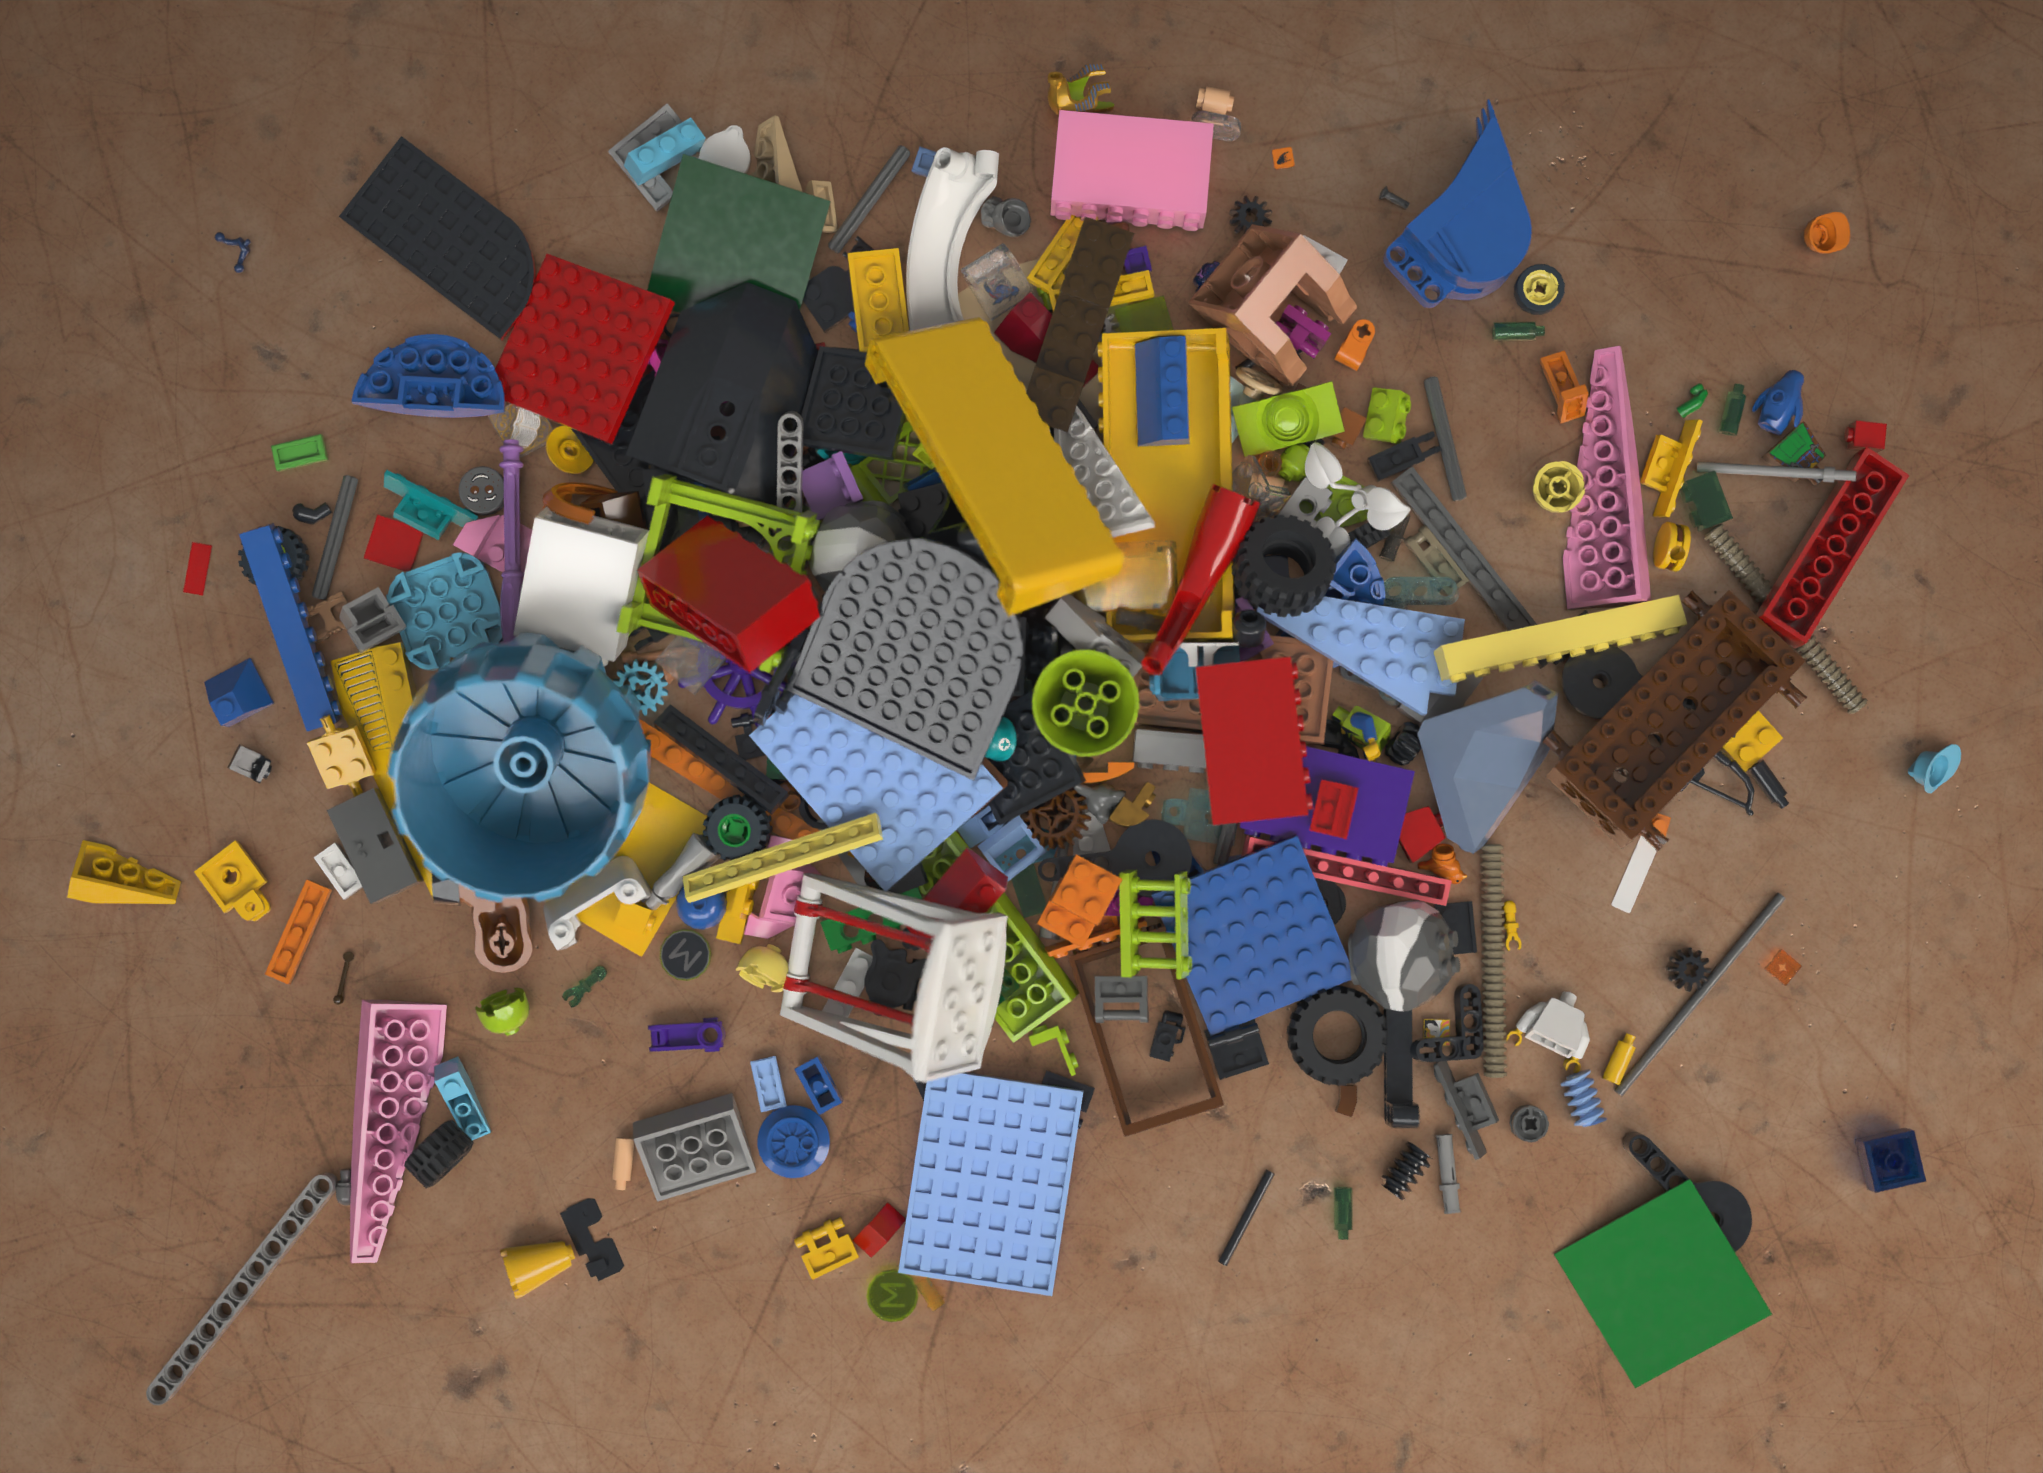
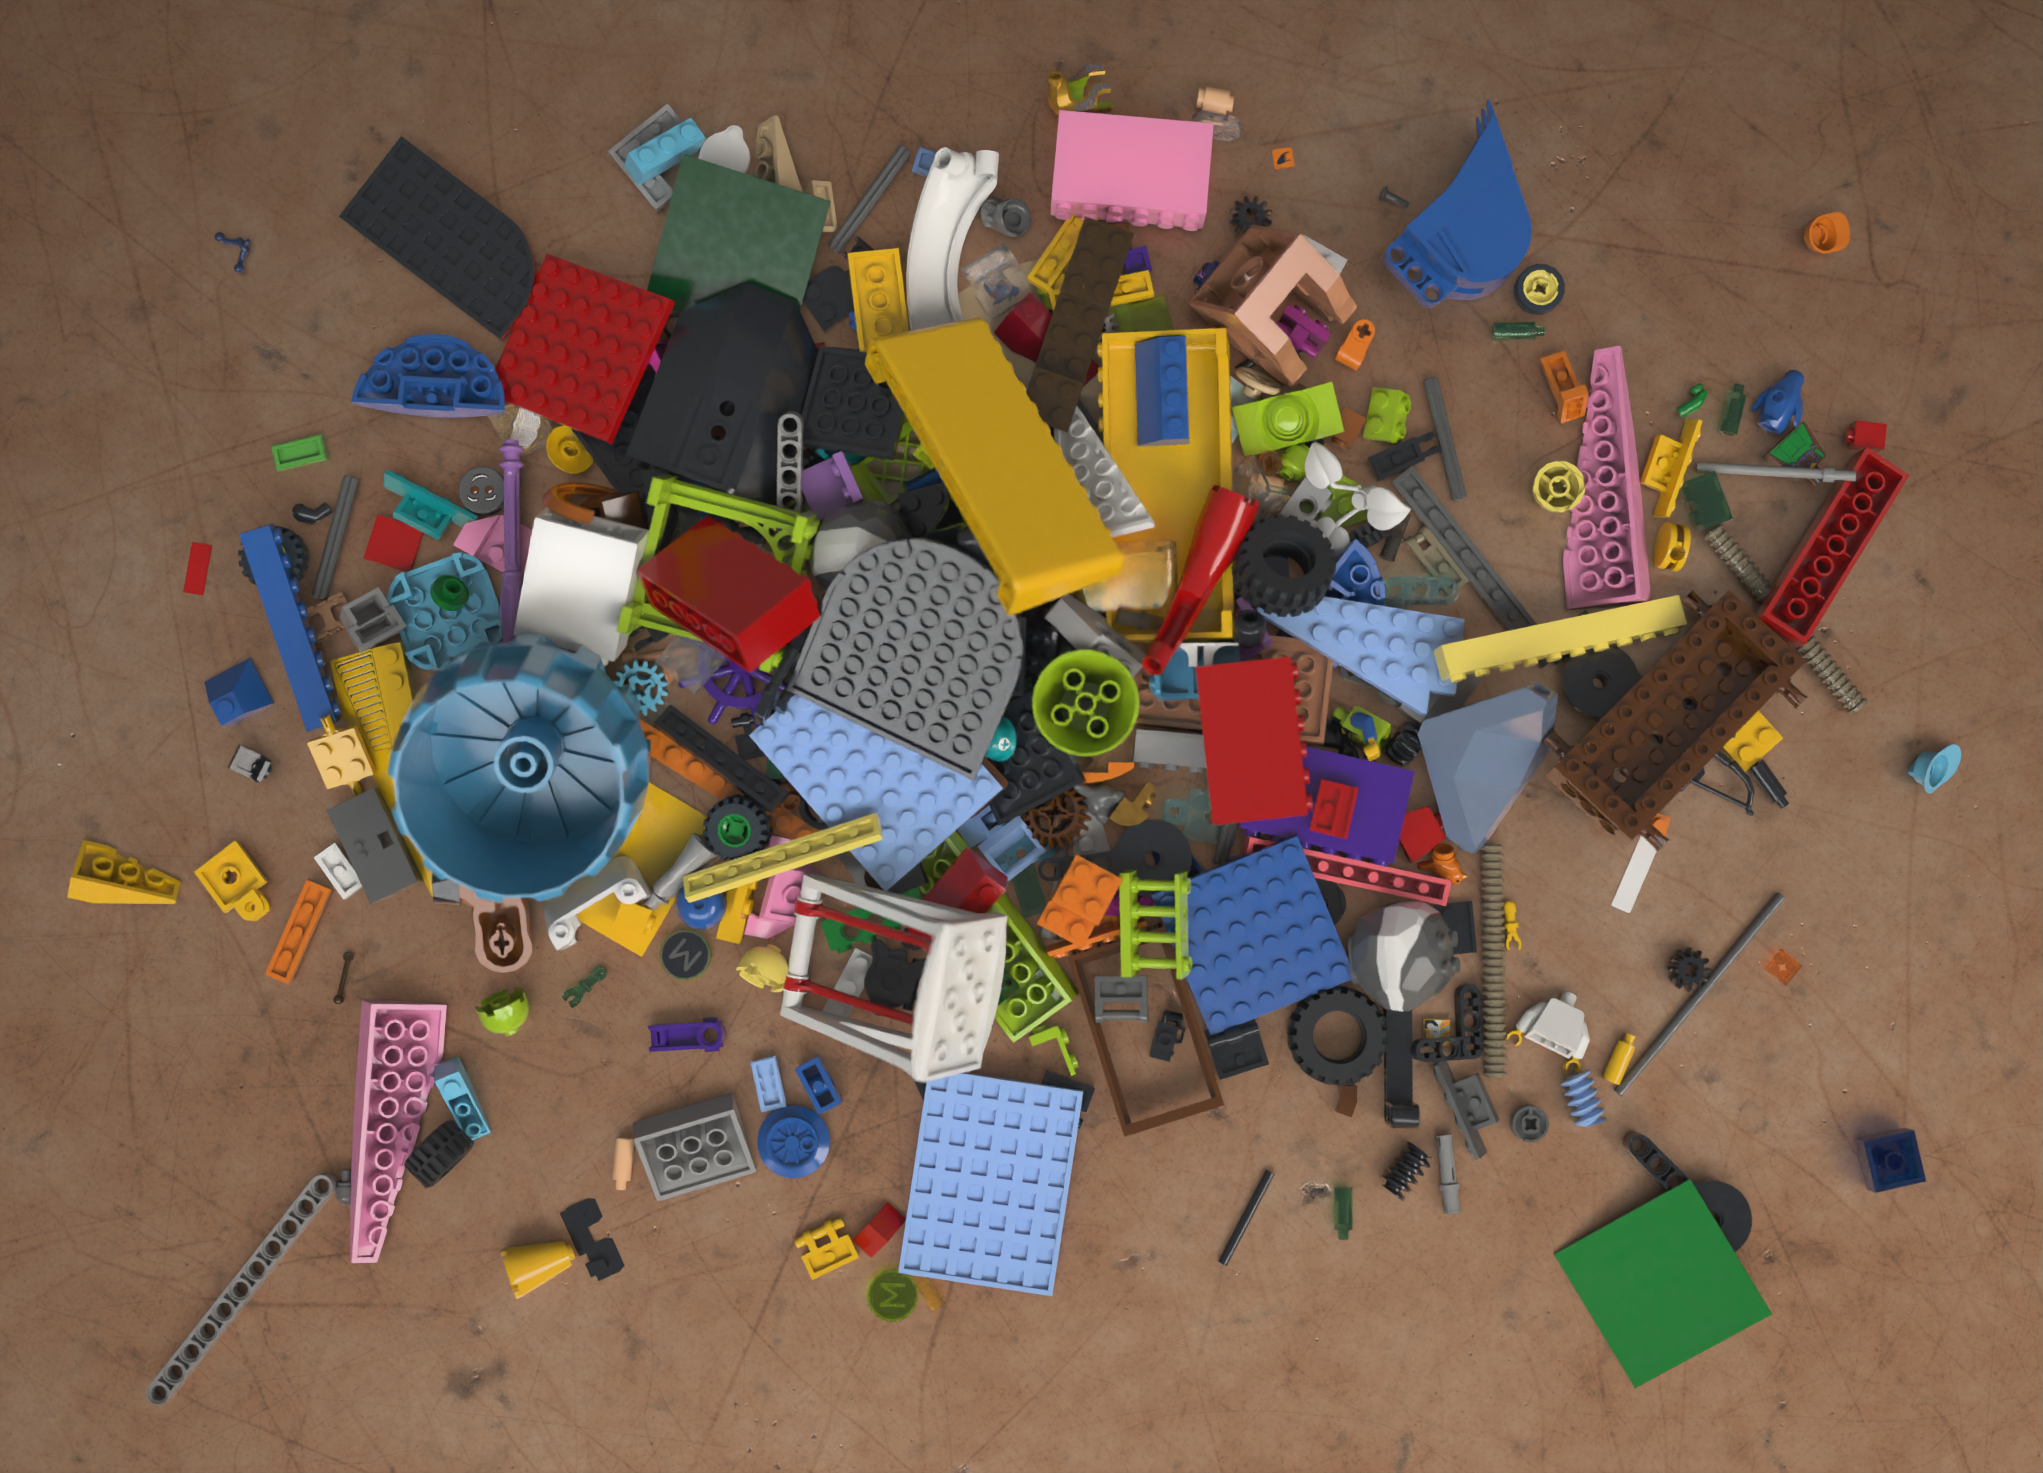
(449, 593): none -> green plate

